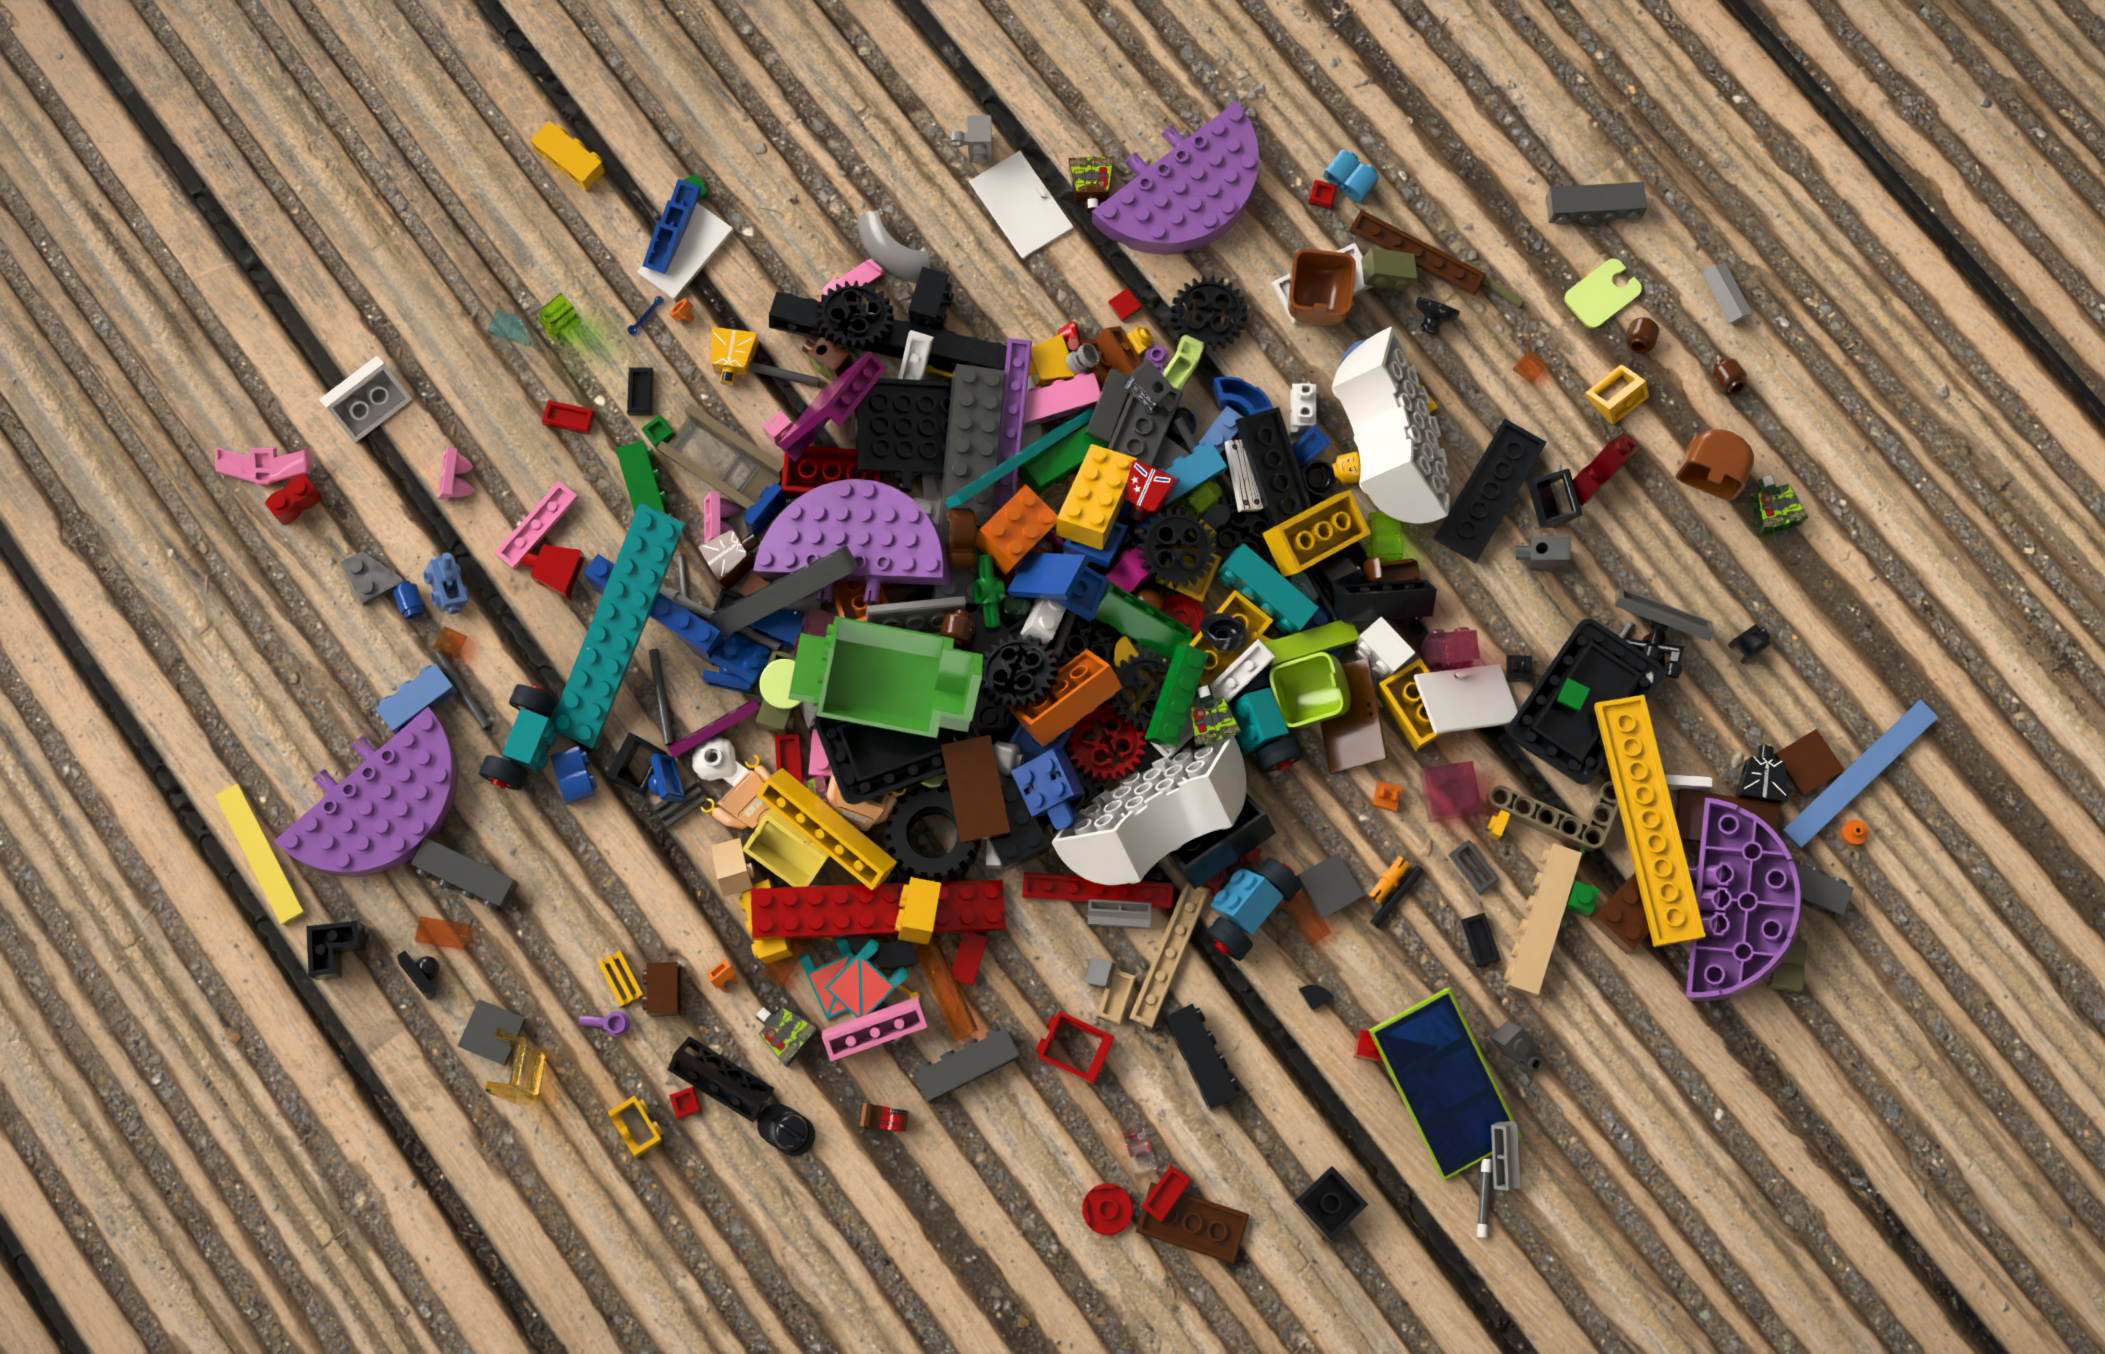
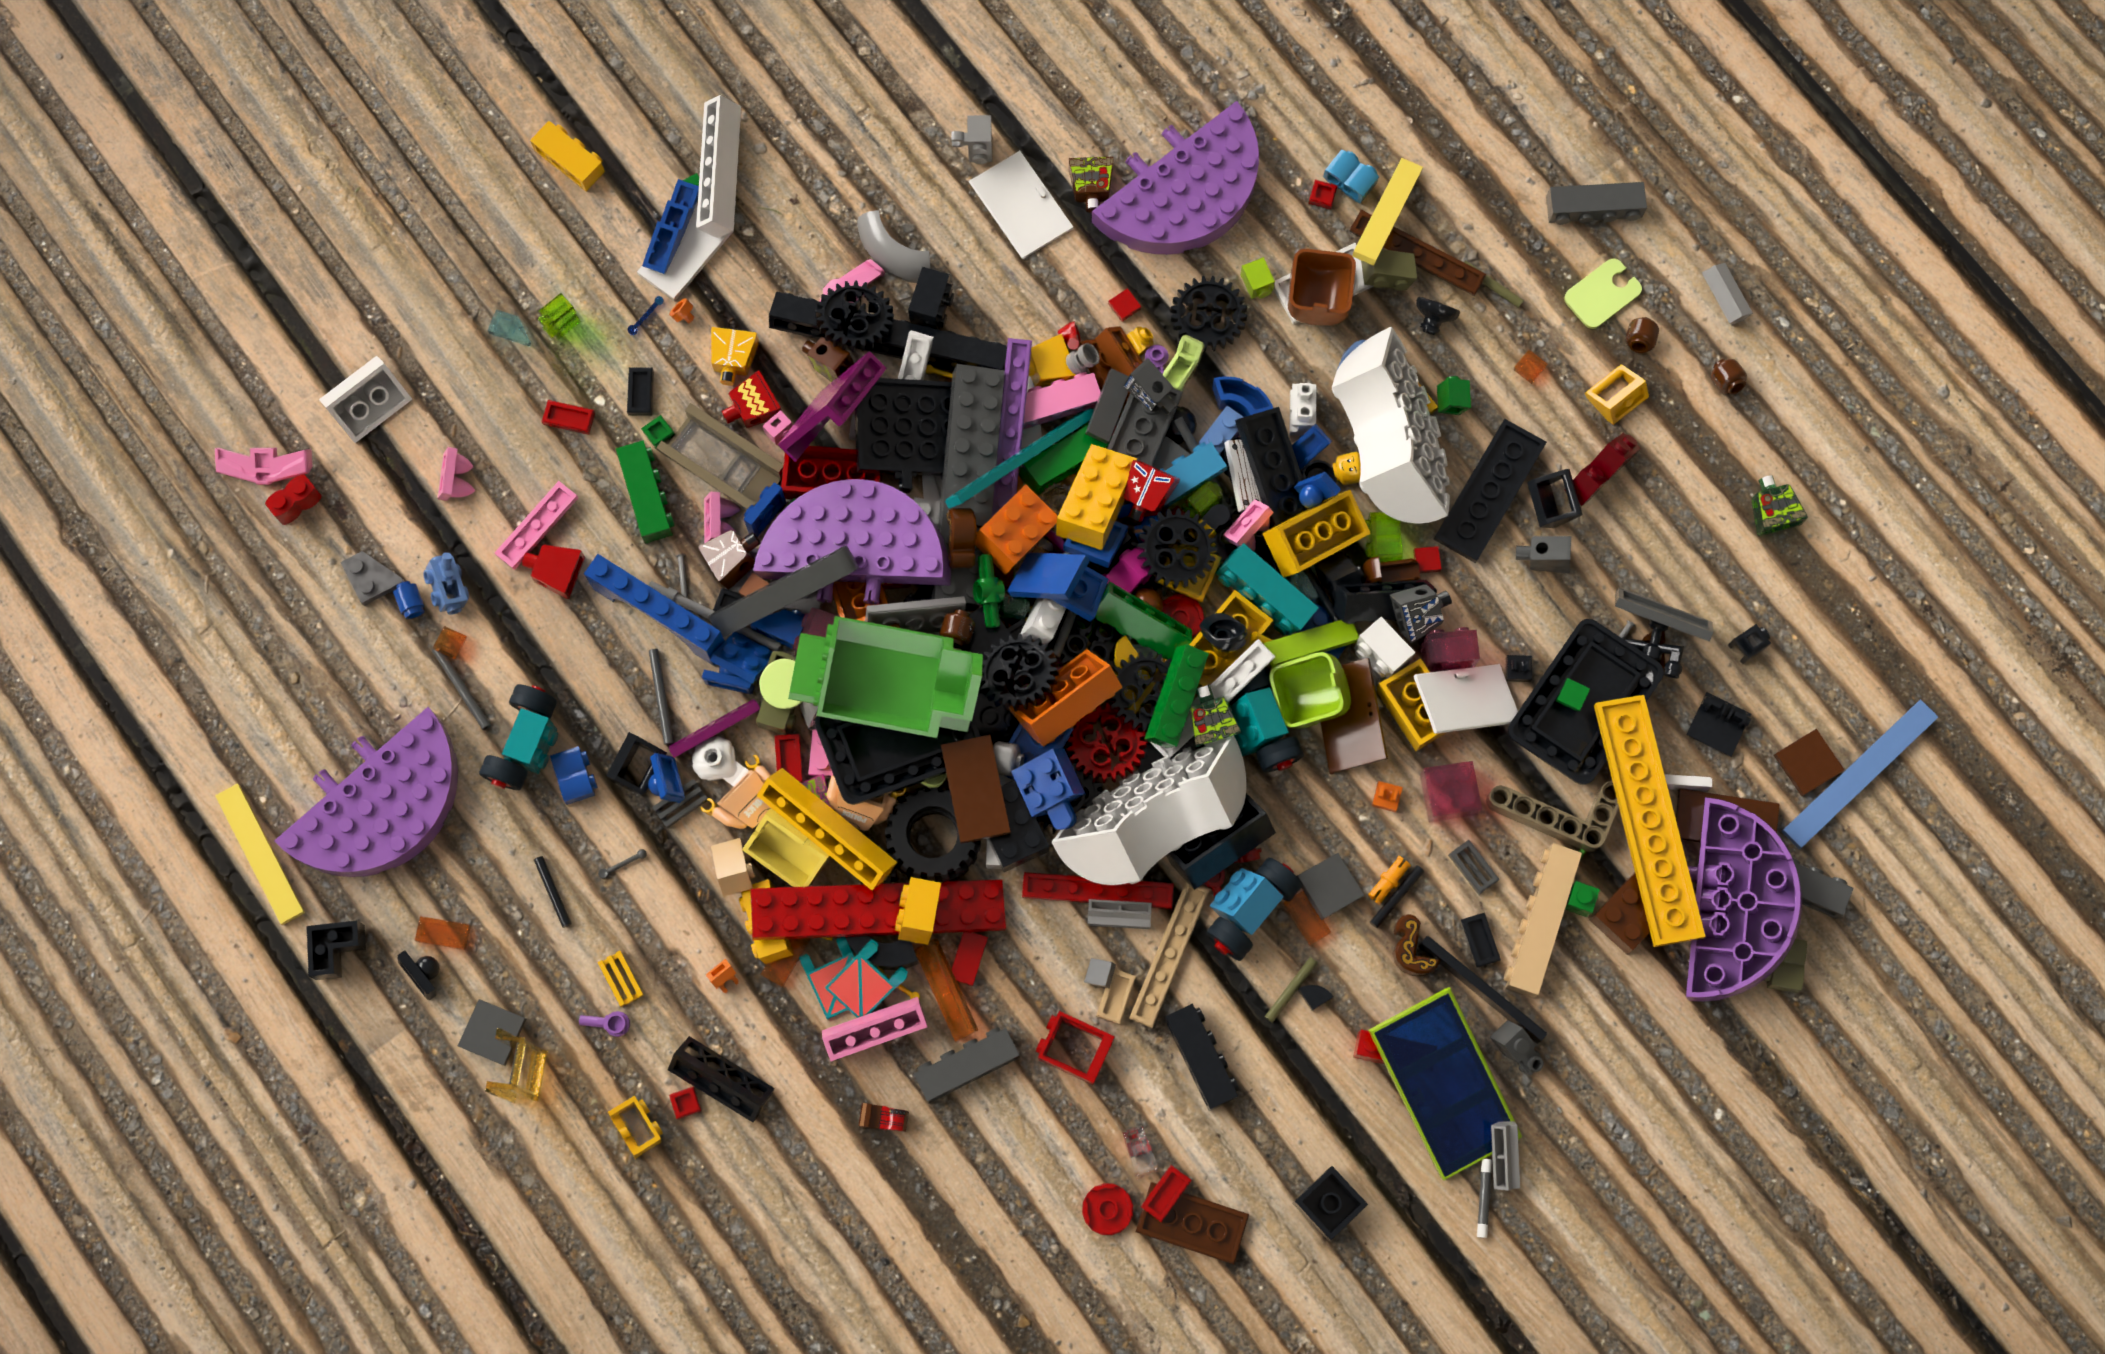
(414, 696): medium blue brick -> none
(464, 873): dark grey brick -> none
(552, 891): none -> black bar
(603, 873): none -> dark grey hinge
(617, 625): teal plate -> none
(663, 989): reddish brown brick -> none
(718, 167): none -> white brick
(752, 402): none -> red torso
(784, 374): dark grey bar -> none
(785, 1033): torso -> none
(786, 1129): black piece -> none
(1253, 519): none -> bright pink tile
(1257, 278): none -> lime brick
(1291, 989): none -> olive bar
(1316, 489): none -> blue tile
(1387, 211): none -> light yellow tile
(1405, 950): none -> reddish brown animal
(1419, 610): none -> dark grey torso
(1428, 559): none -> red tile
(1453, 396): none -> green brick
(1482, 989): none -> black tile
(1497, 824): yellow plate -> none
(1717, 463): dark orange piece -> none
(1719, 724): none -> black hinge
(1763, 778): black torso -> none
(1854, 832): orange tile -> none

